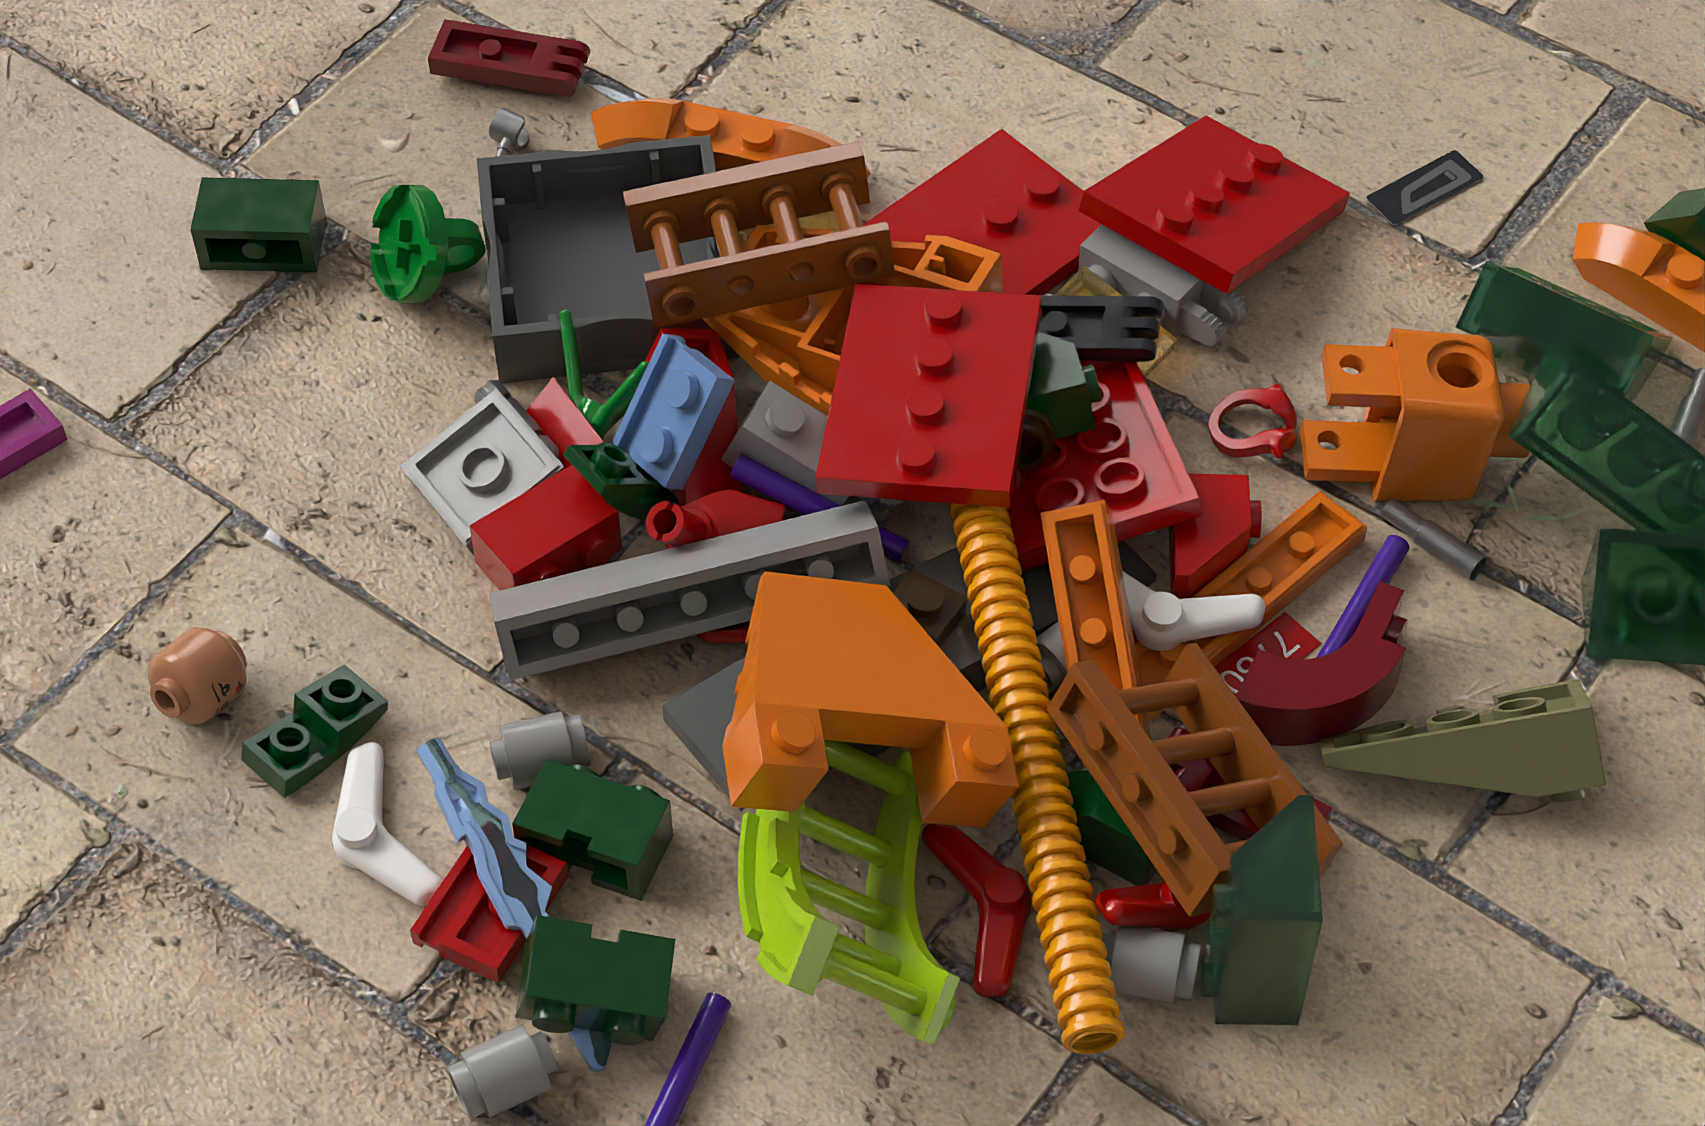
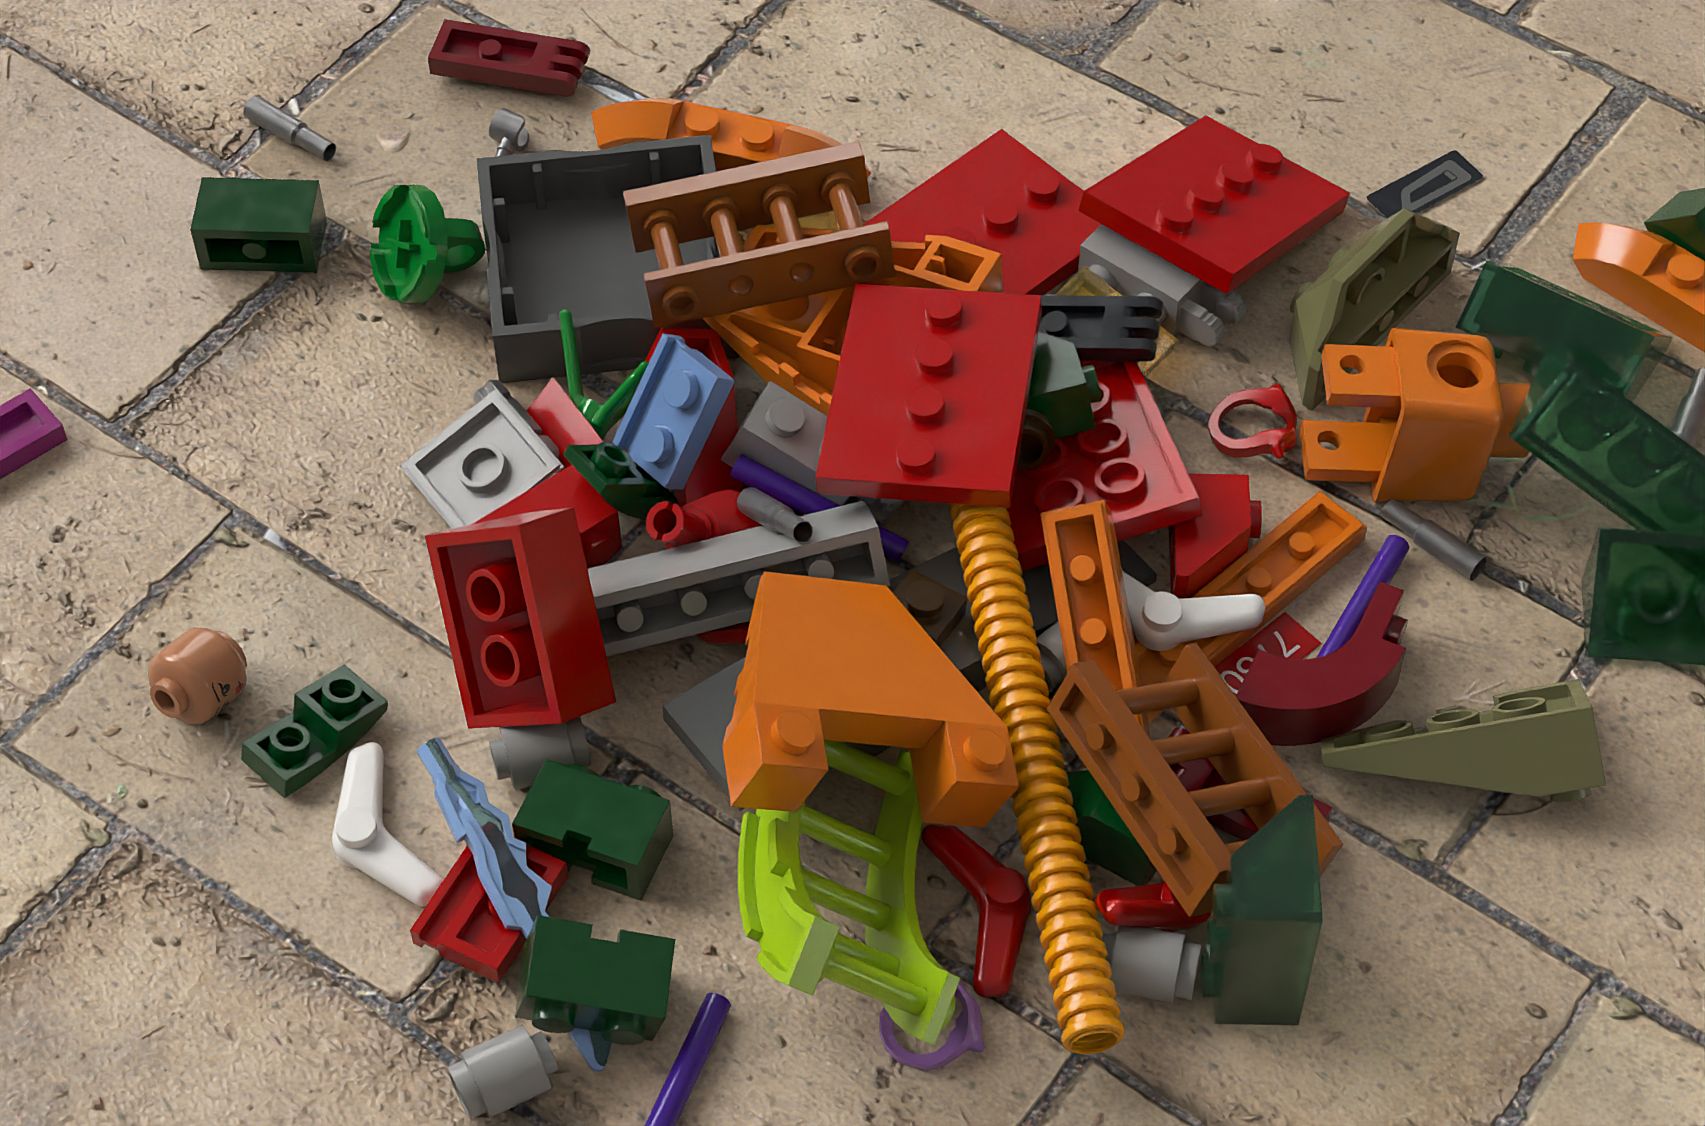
(287, 127): none -> flat silver pin
(521, 619): none -> red slope
(773, 515): none -> flat silver pin
(964, 1037): none -> medium lavender piece
(1367, 292): none -> olive wedge

